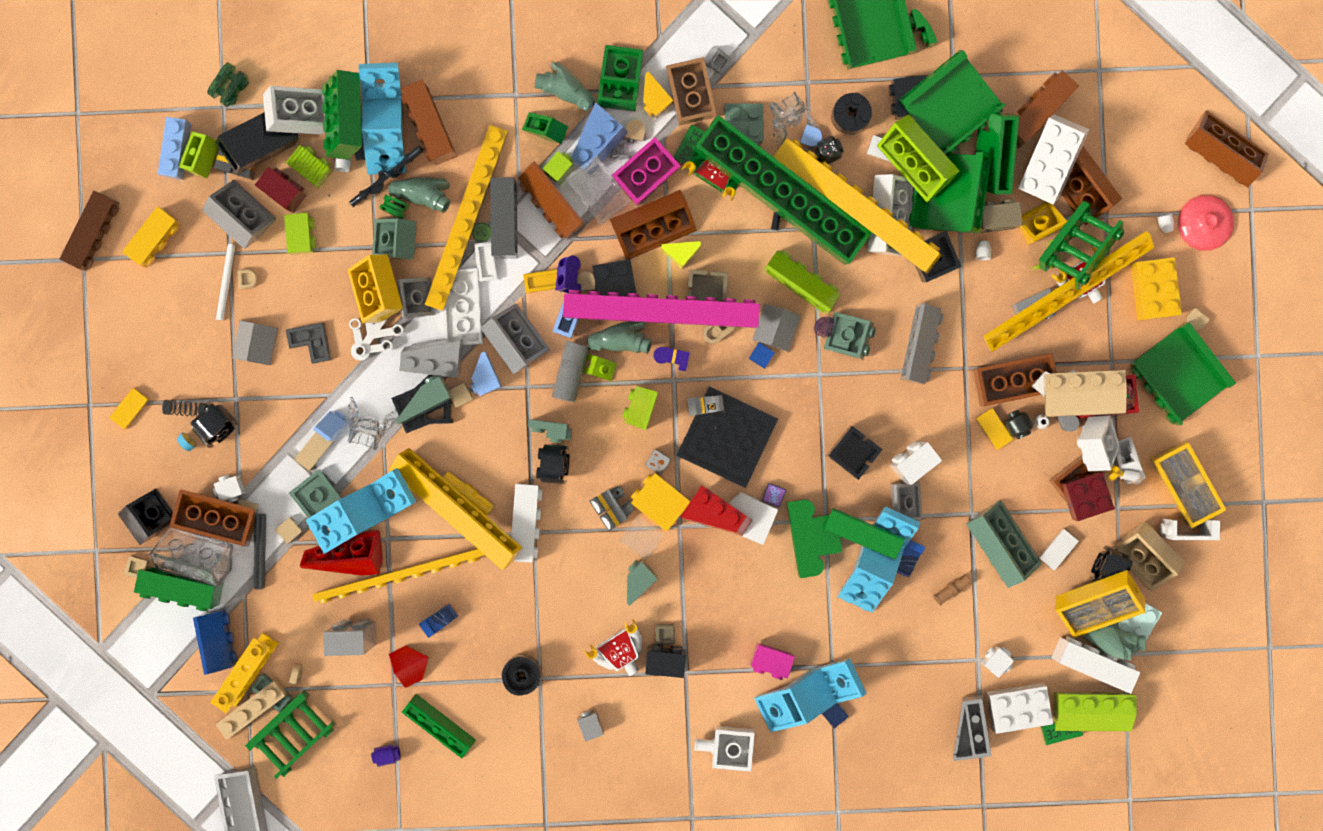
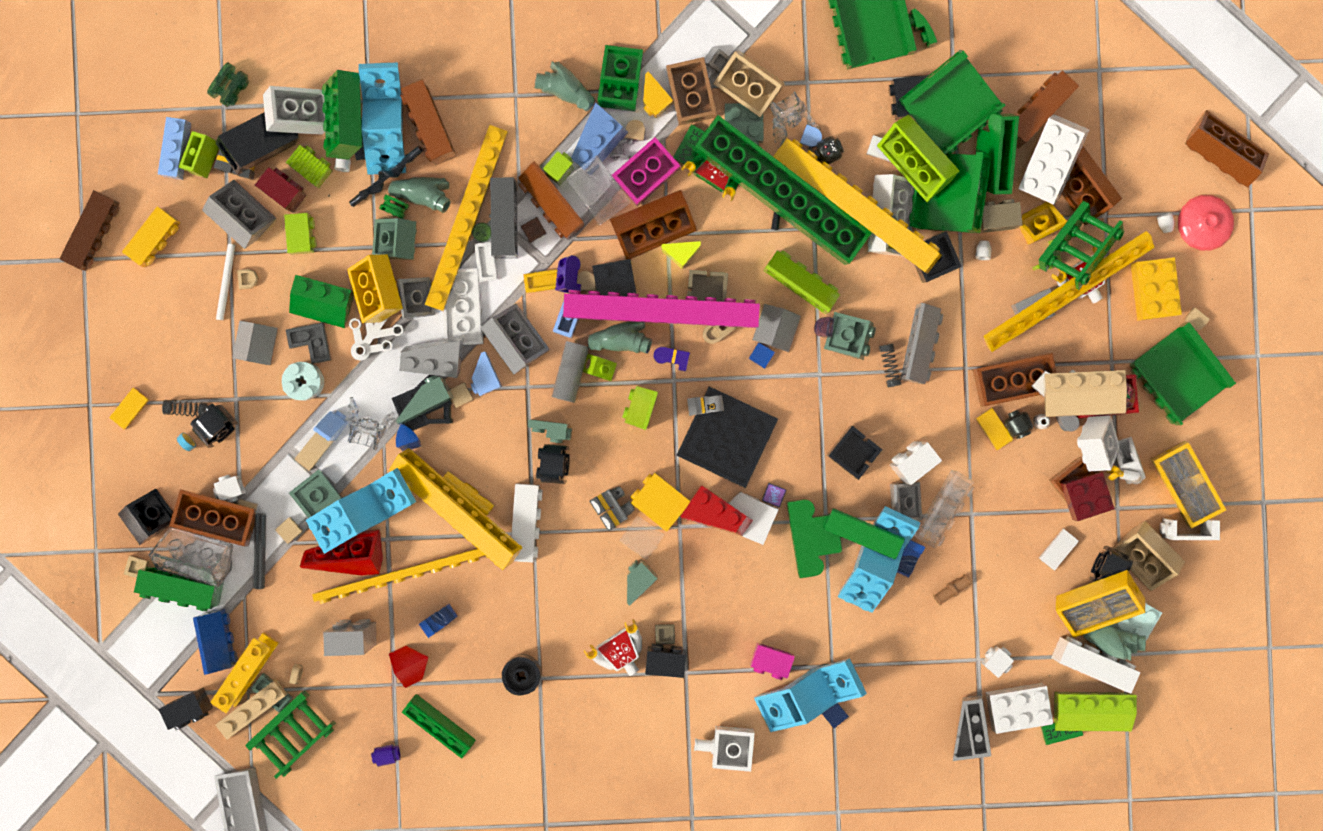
(184, 709): none -> black brick
(295, 389): none -> light aqua brick
(320, 301): none -> green slope
(406, 438): none -> blue tile
(533, 229): none -> reddish brown tile
(545, 127): green slope -> none
(590, 725): light grey brick -> none
(658, 462): light grey slope -> none
(749, 83): none -> tan slope
(855, 103): black brick -> none
(886, 348): none -> dark grey piece
(944, 508): none -> clear slope
(1004, 544): sand green slope -> none

